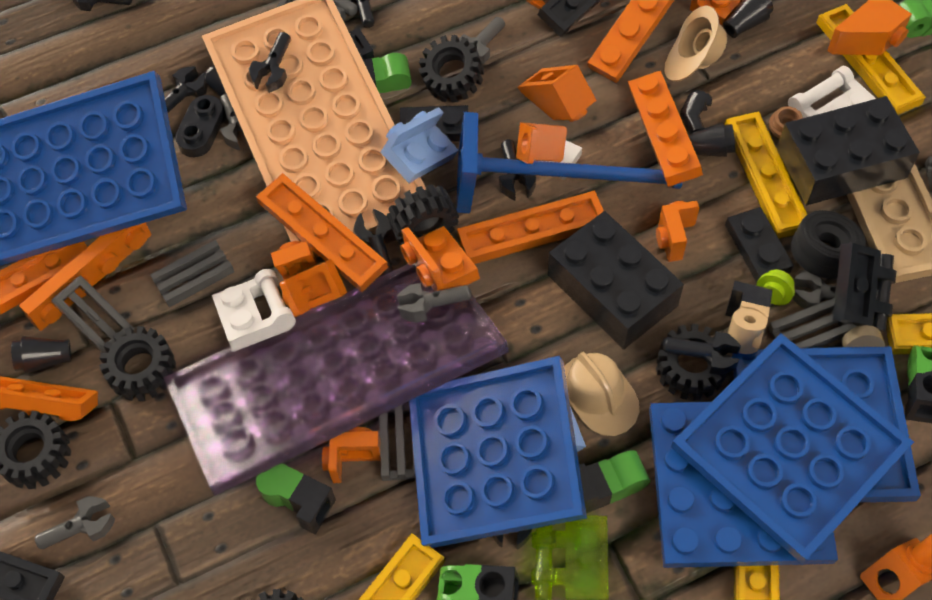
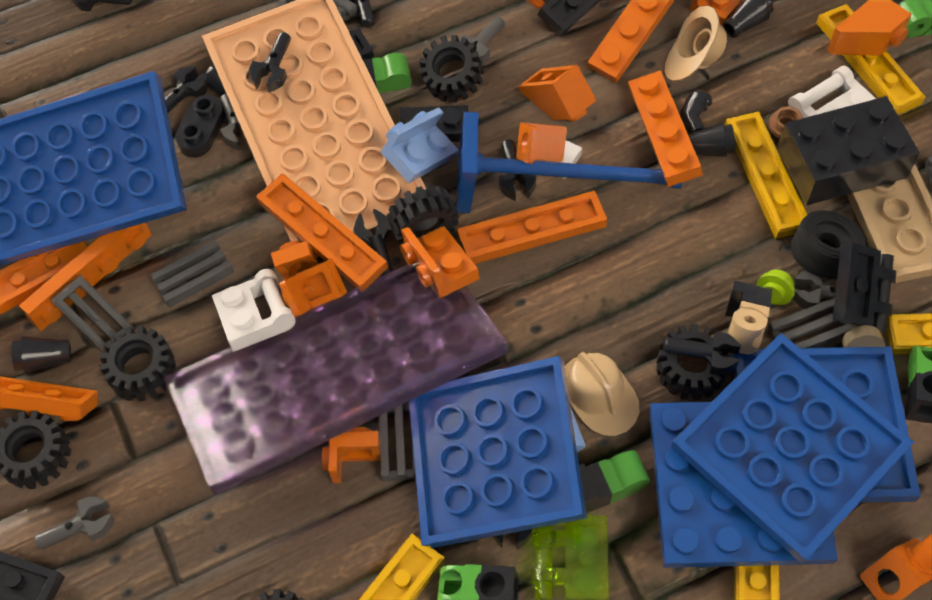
(297, 492): leg -> none
(416, 302): dark grey bar -> none
(614, 279): black brick -> none
(671, 226): orange bracket -> none
(758, 243): black plate -> none

